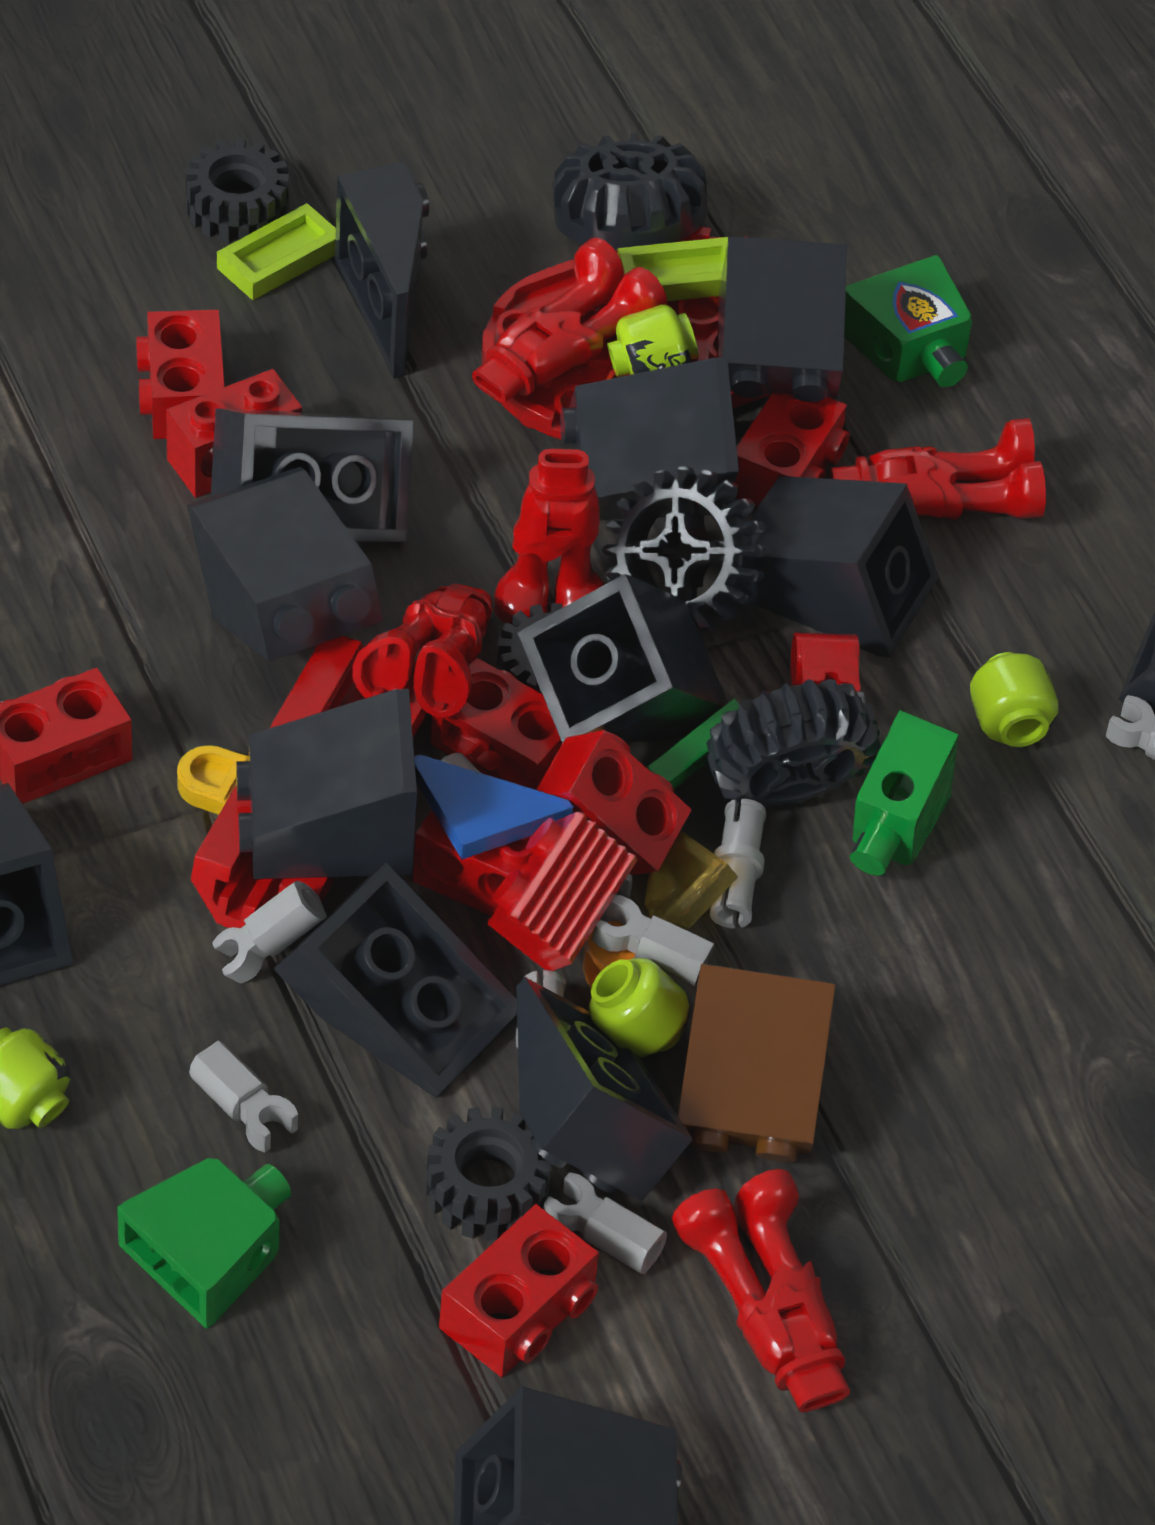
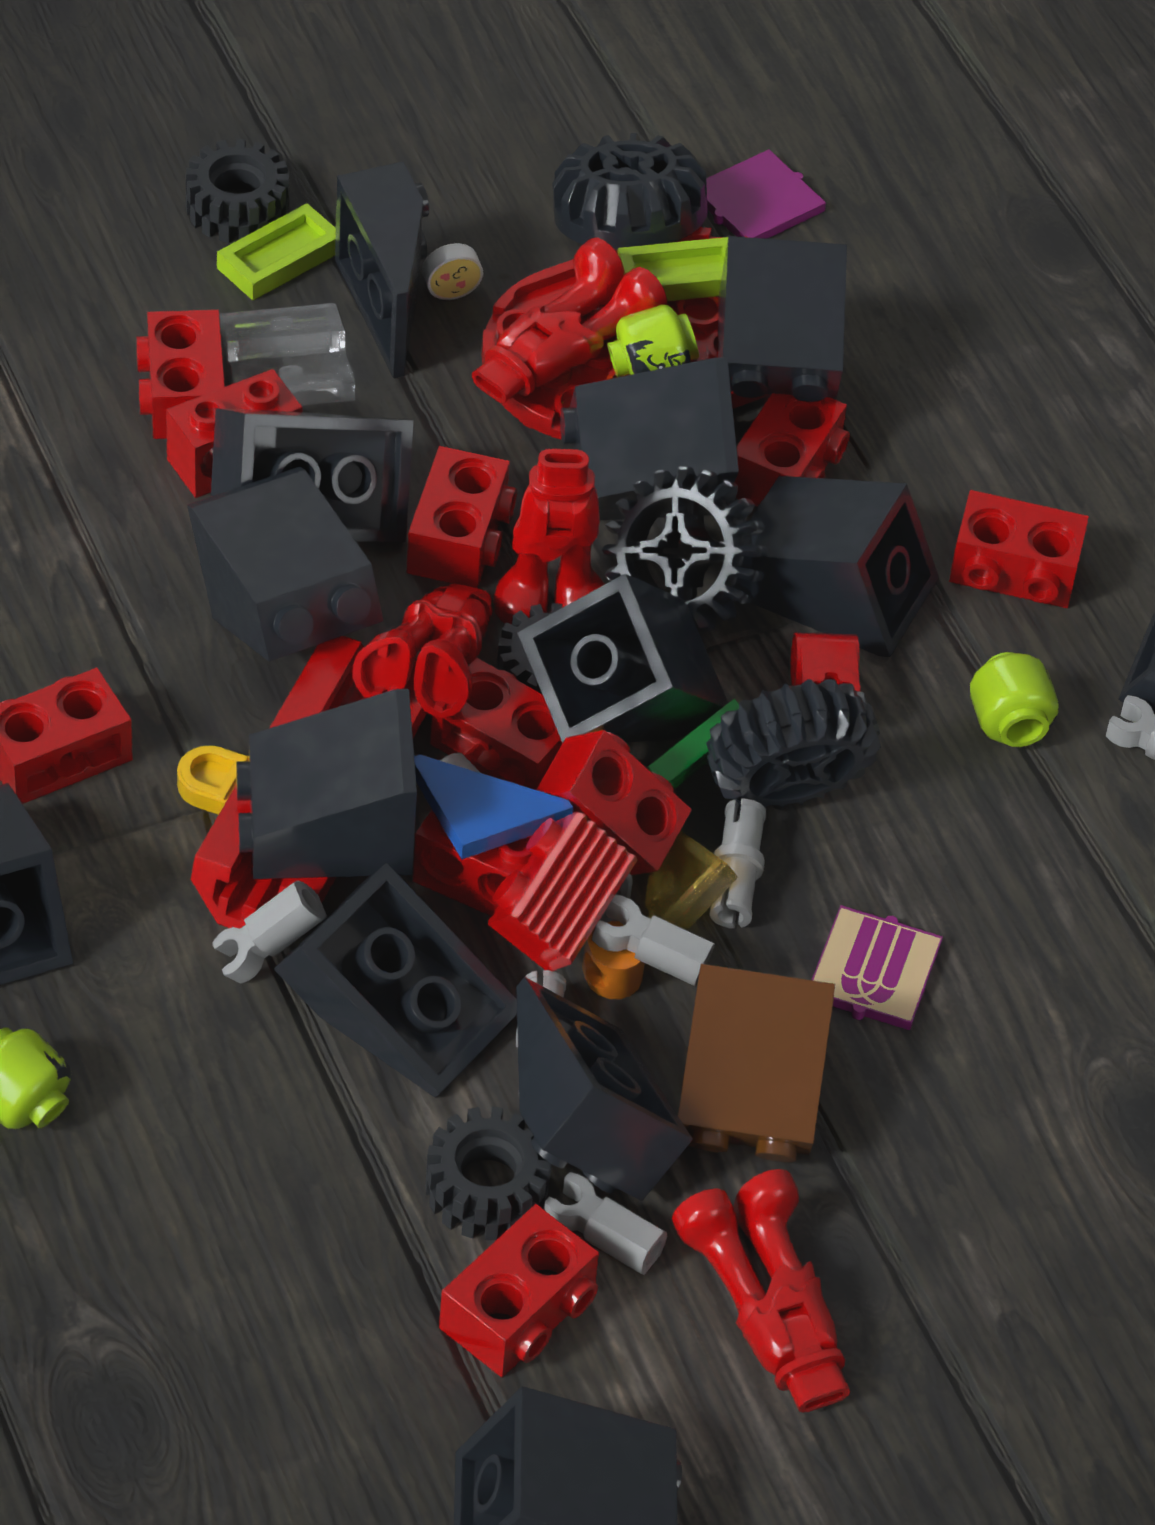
(205, 1233): green torso -> none
(242, 1094): light grey bar -> none
(297, 342): none -> clear slope
(452, 271): none -> tile
(460, 517): none -> red brick
(638, 1006): lime head -> none
(761, 197): none -> magenta piece
(877, 966): none -> piece
(903, 793): green torso -> none
(910, 322): green torso -> none
(1004, 475): red piece -> none
(1018, 549): none -> red brick

